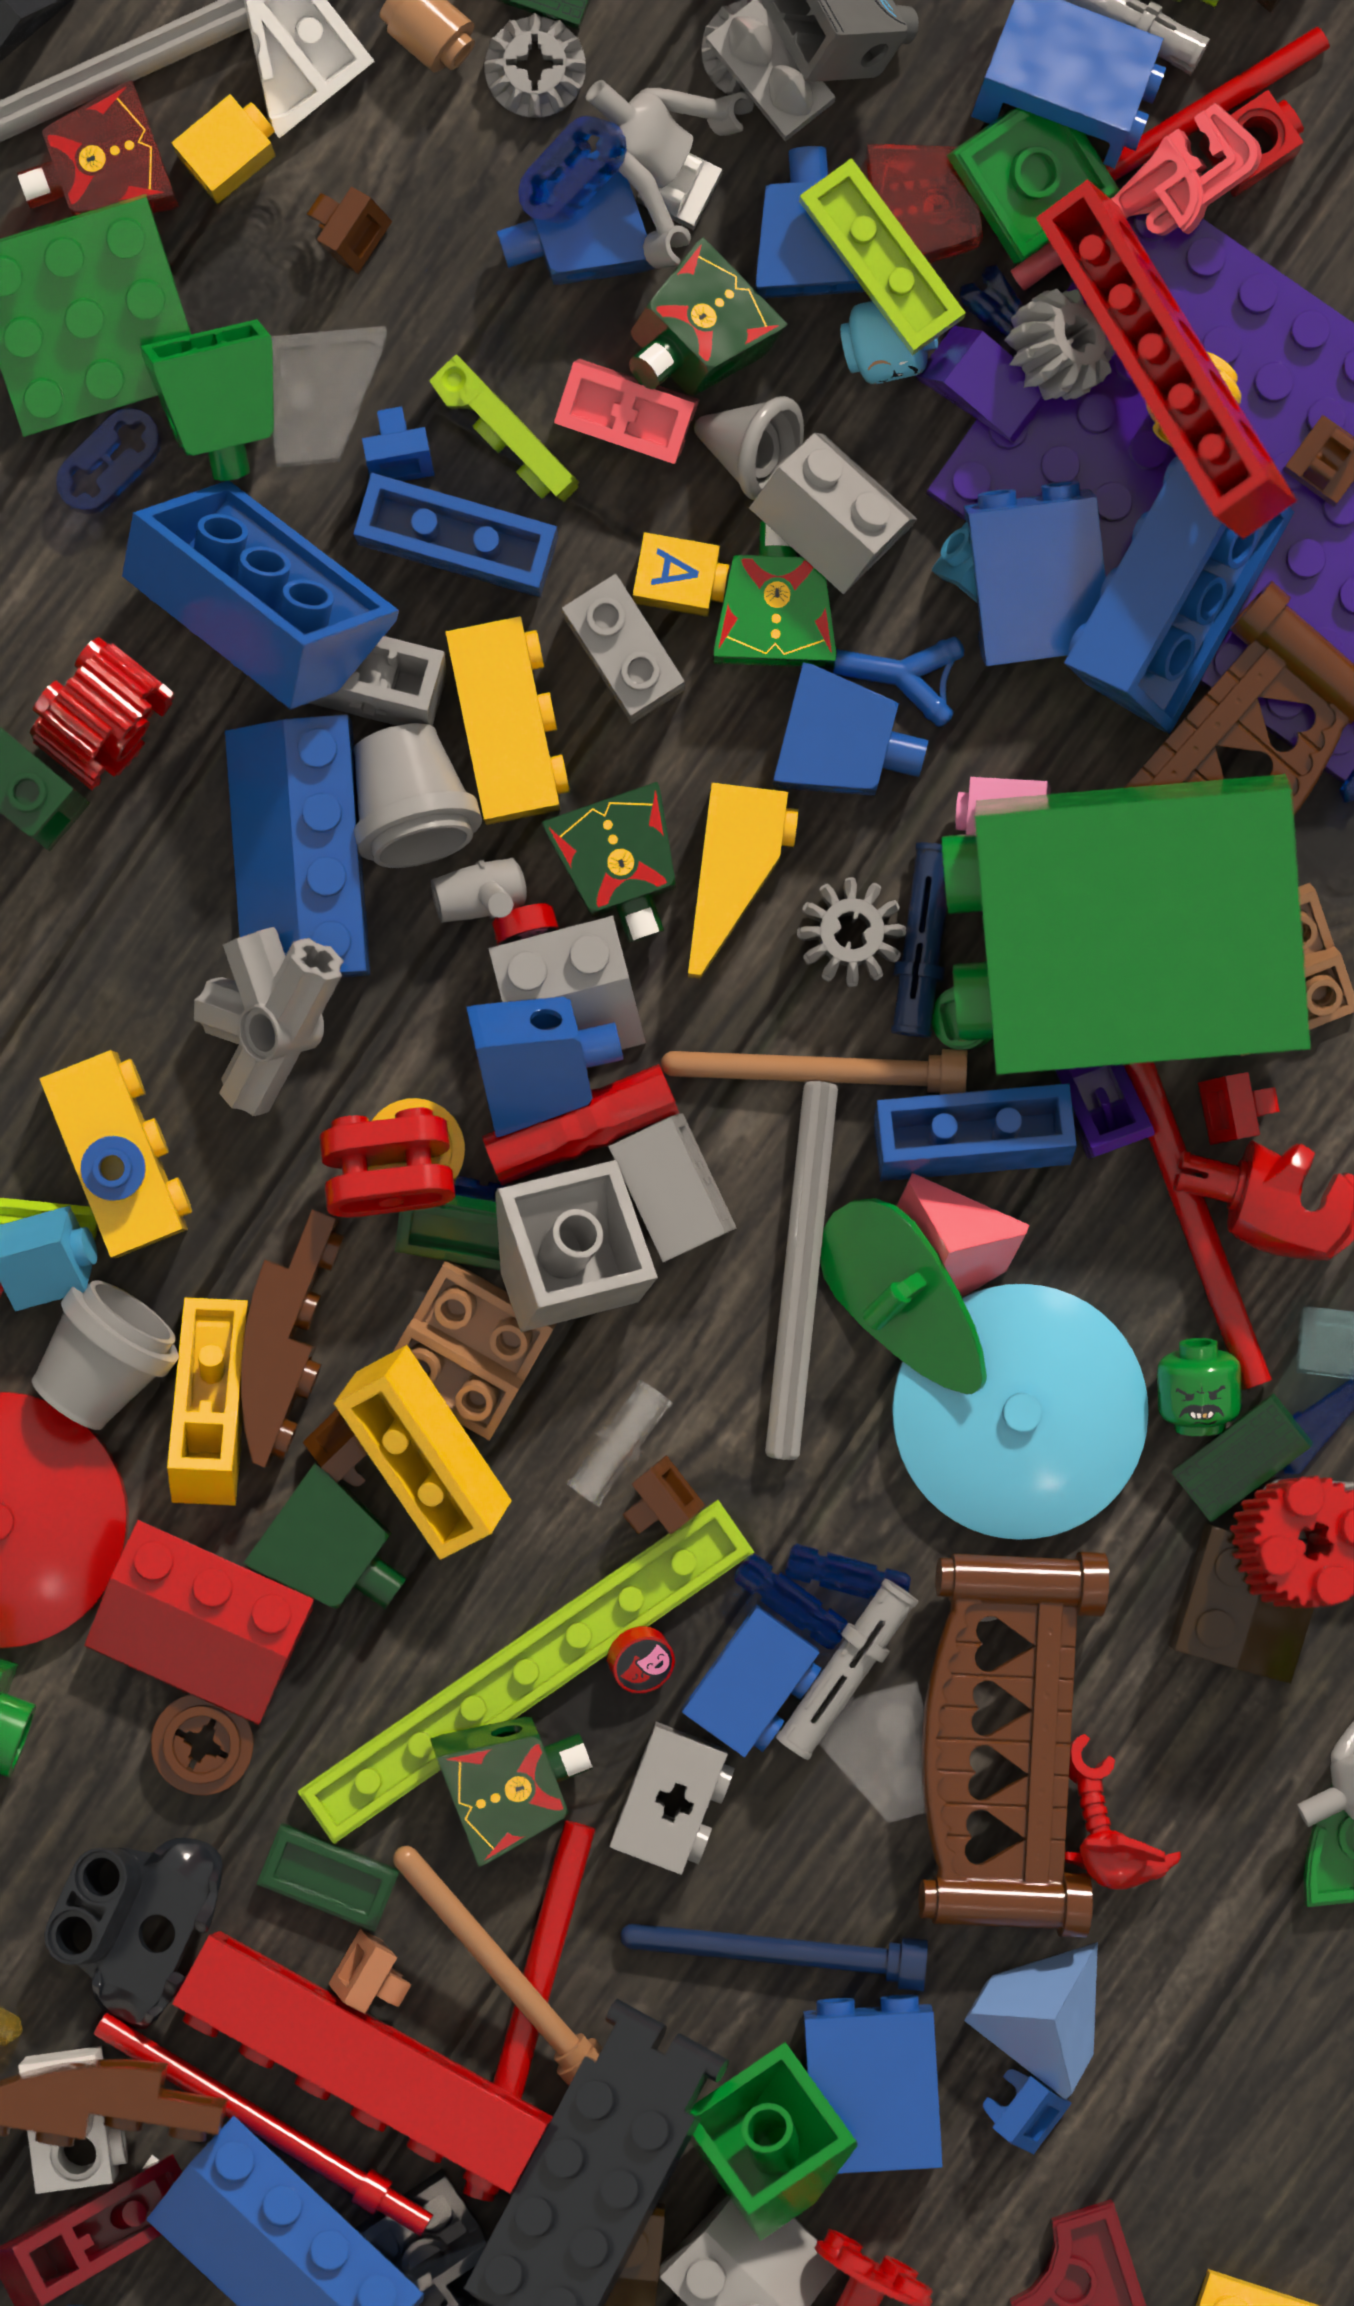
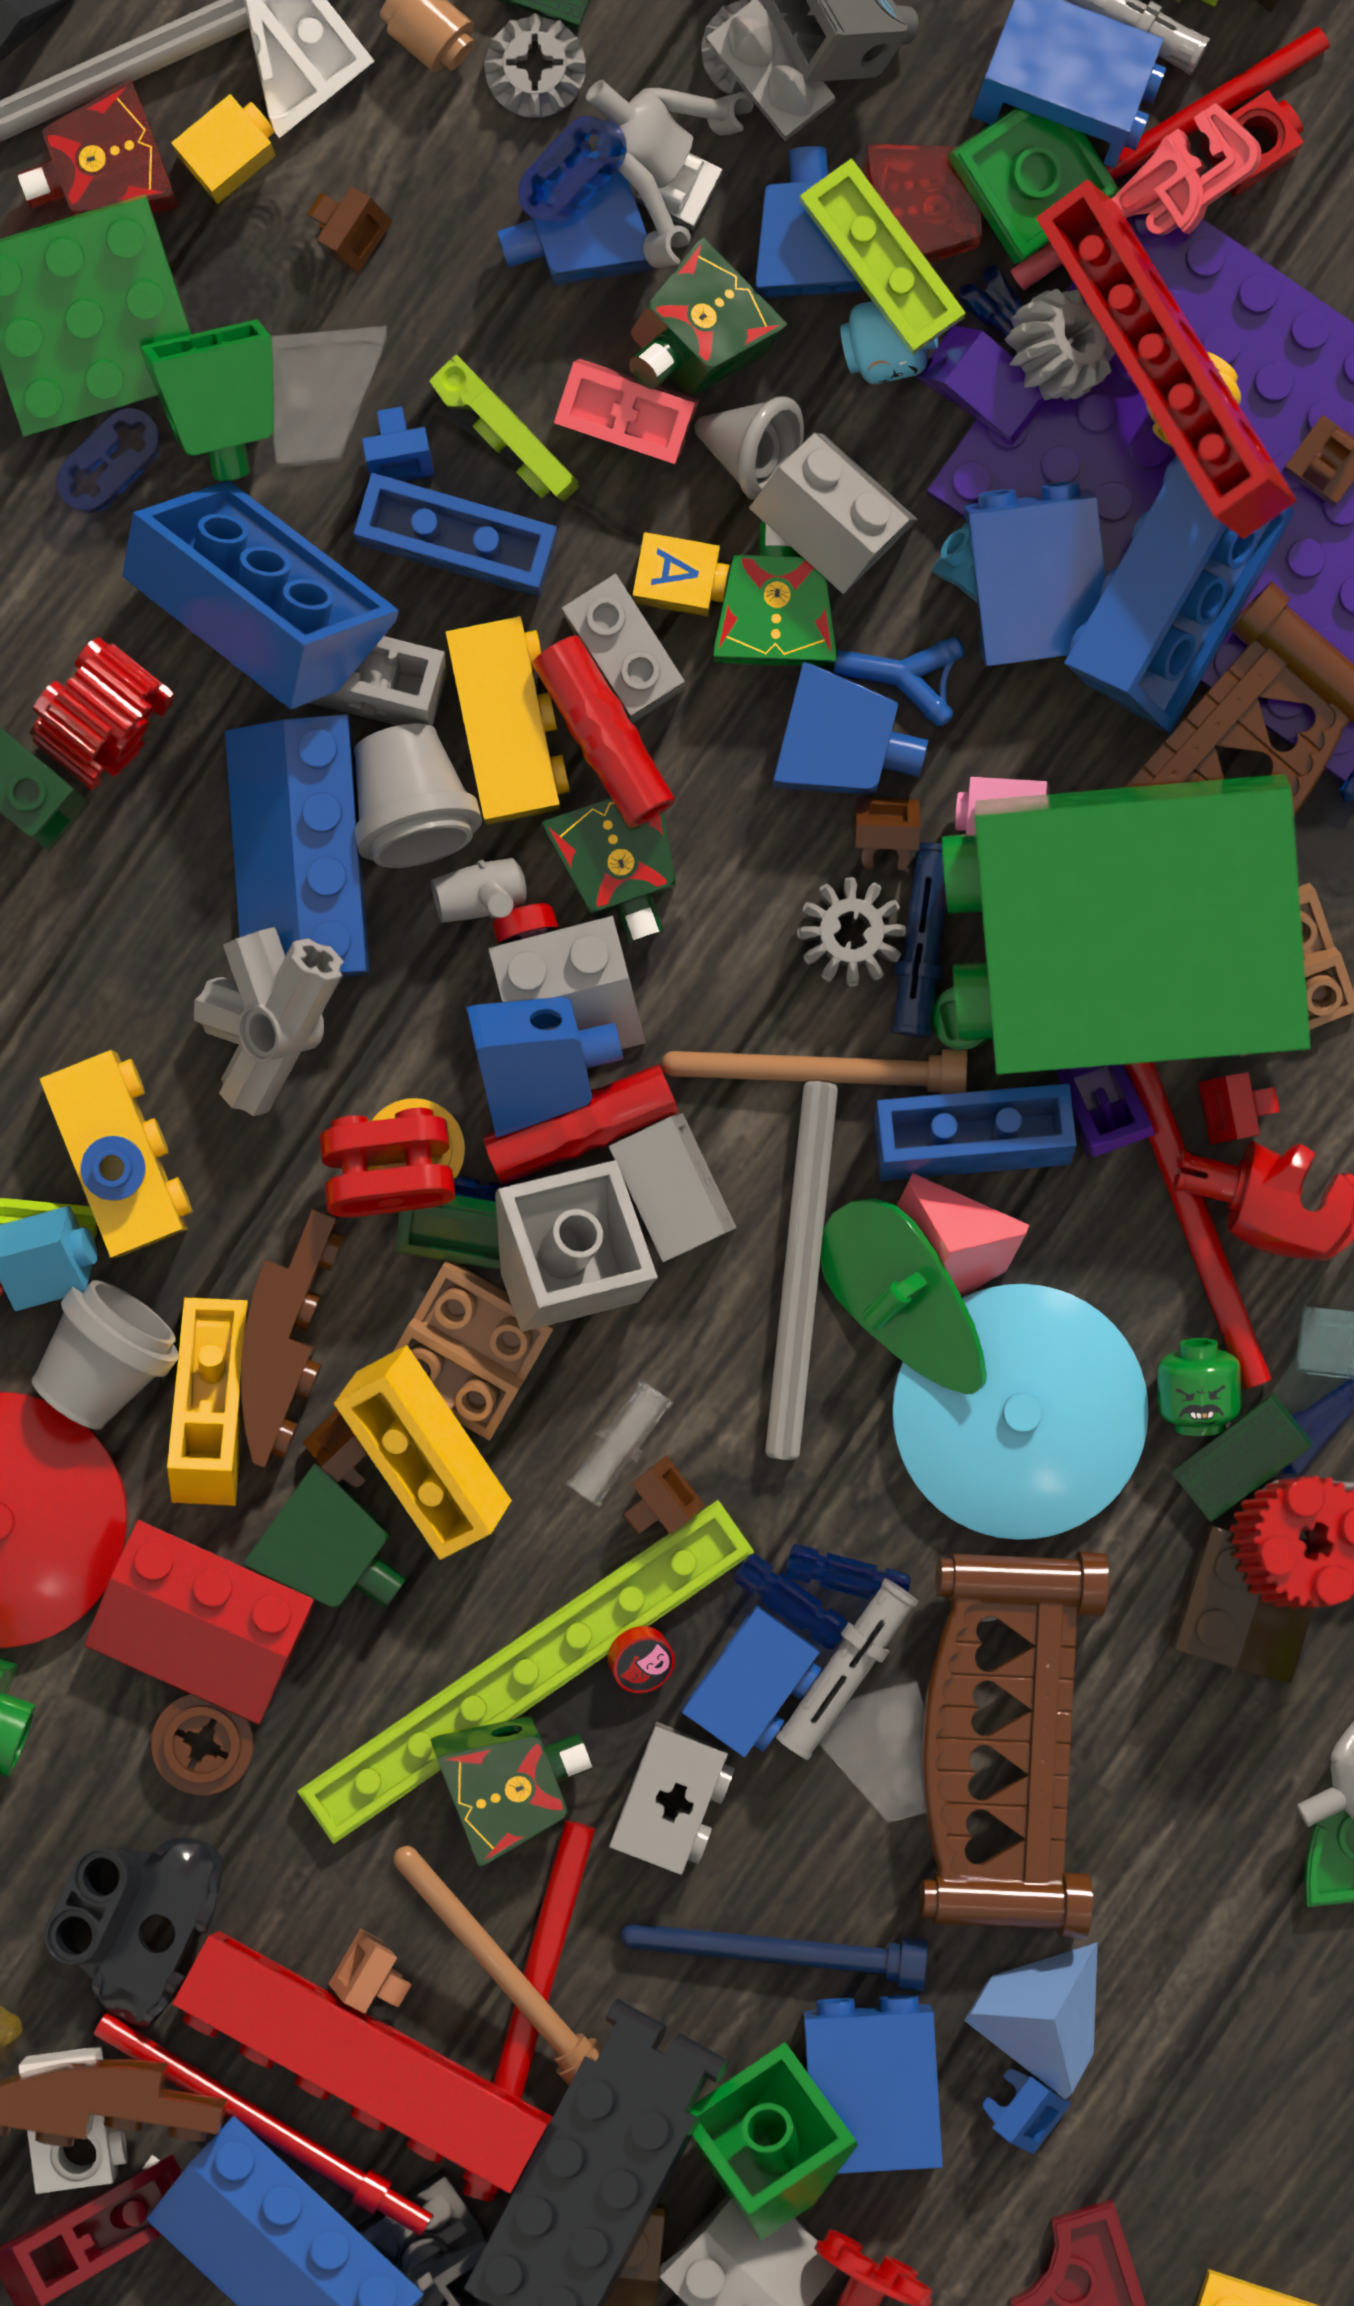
(328, 1877): dark green tile -> none
(603, 731): none -> red axle
(738, 856): yellow slope -> none
(887, 825): none -> reddish brown tile
(1108, 1854): red piece -> none

